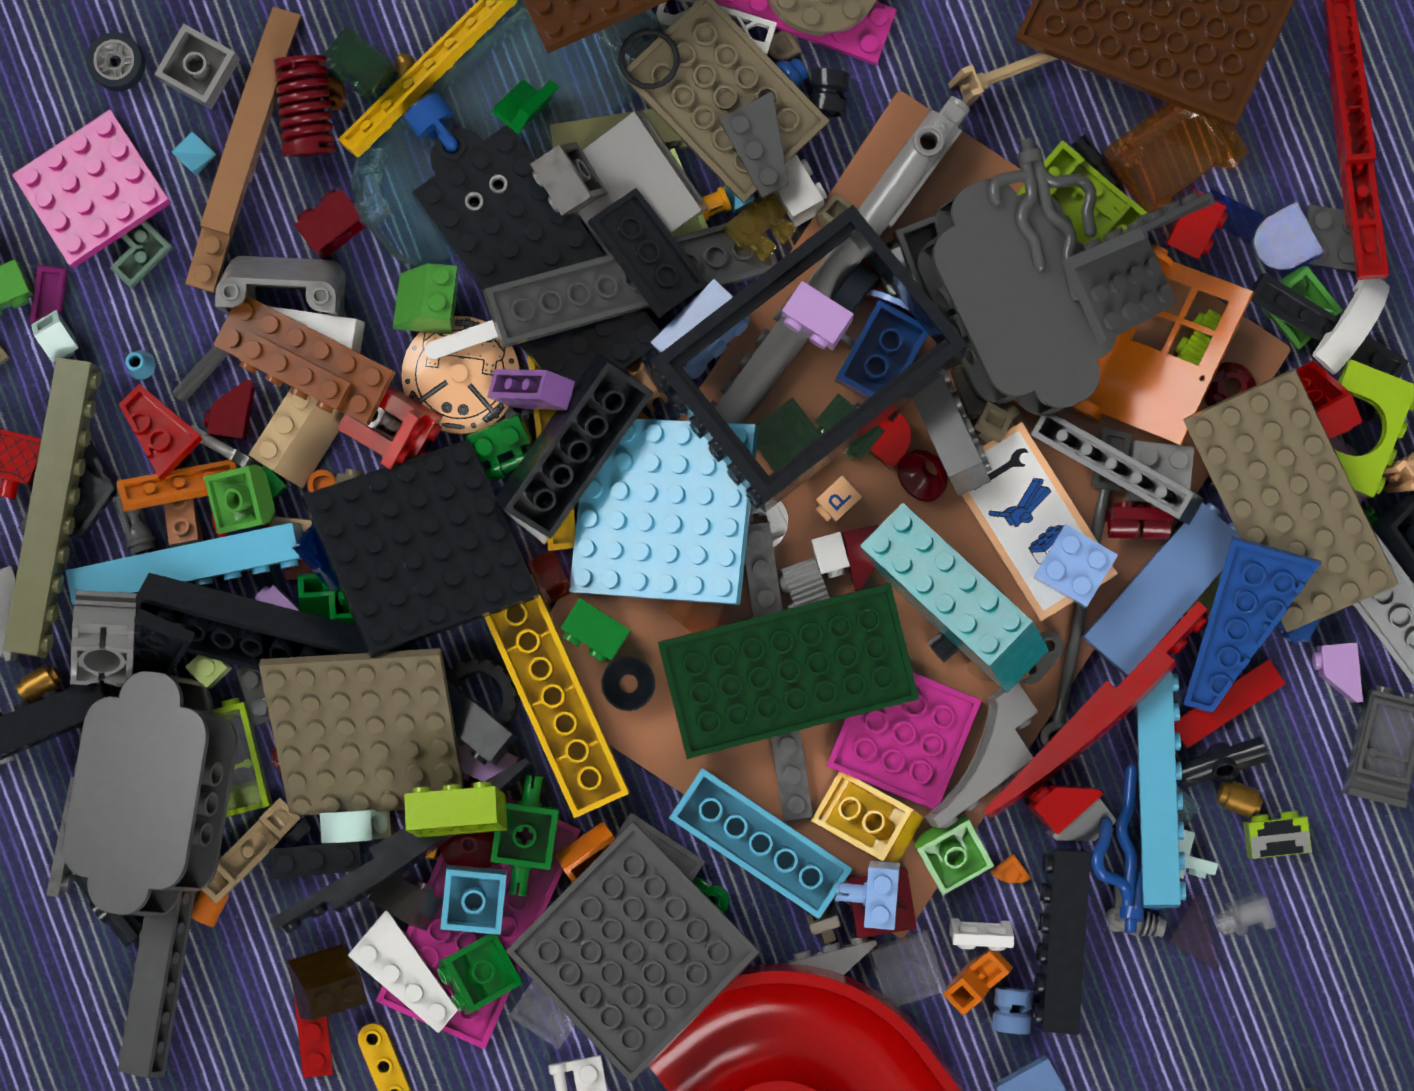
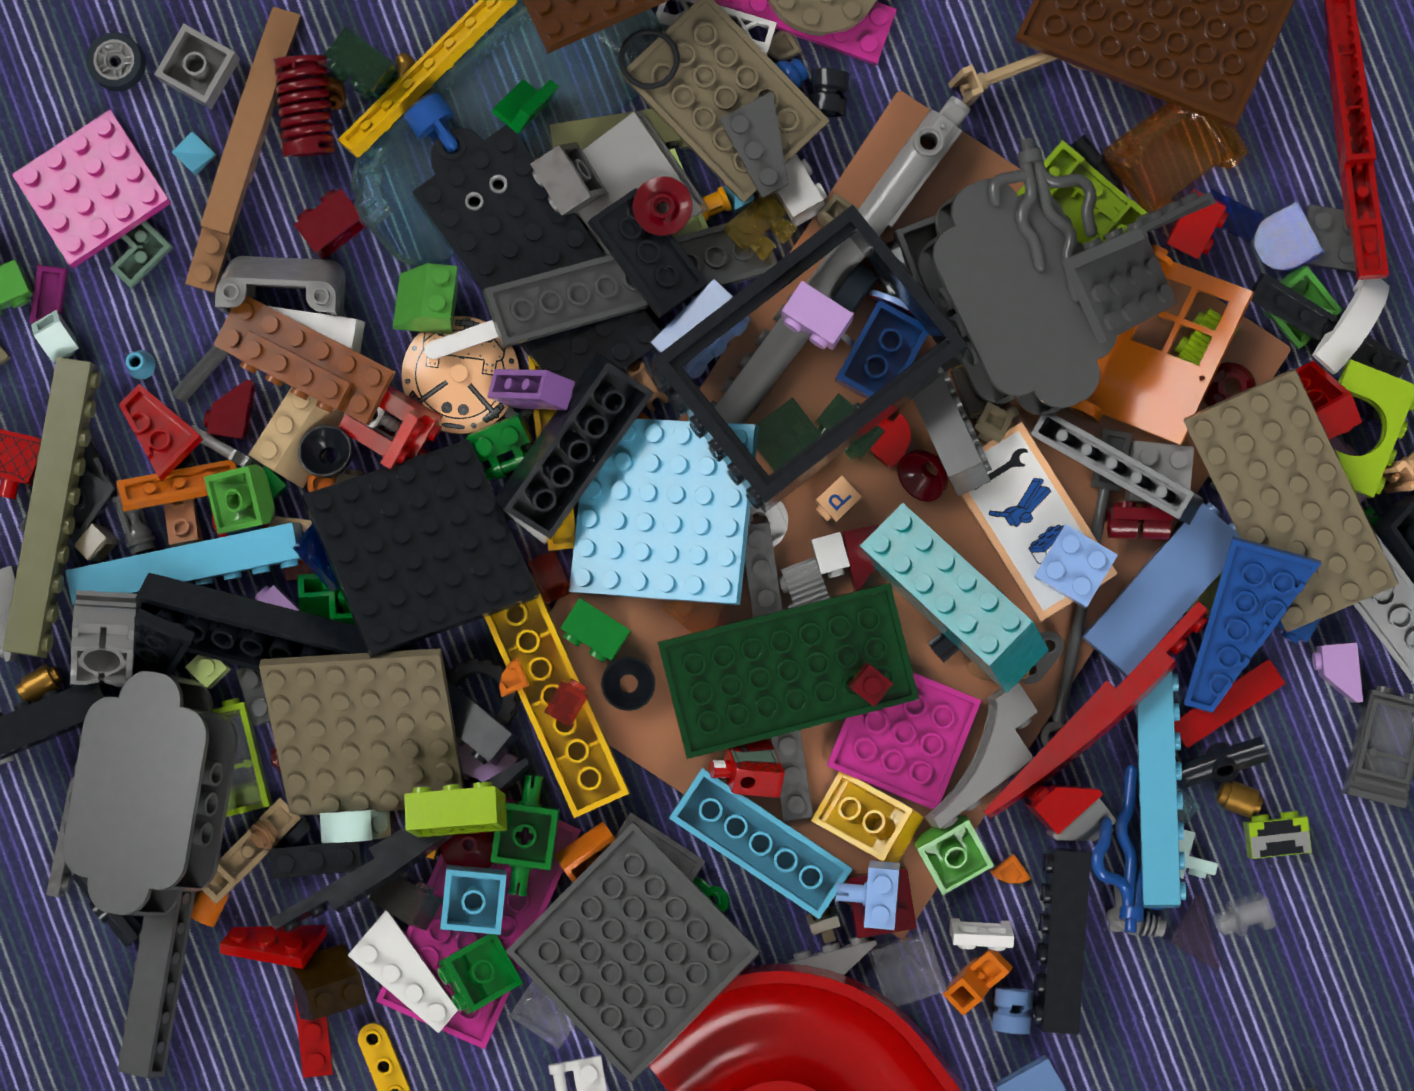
(96, 543): none -> dark tan slope
(263, 834): none -> medium nougat plate
(273, 946): none -> red wing
(319, 440): none -> black piece
(513, 678): none -> orange tile
(567, 702): none -> clear red brick
(660, 191): none -> dark red dish
(750, 769): none -> red torso
(869, 684): none -> dark red brick

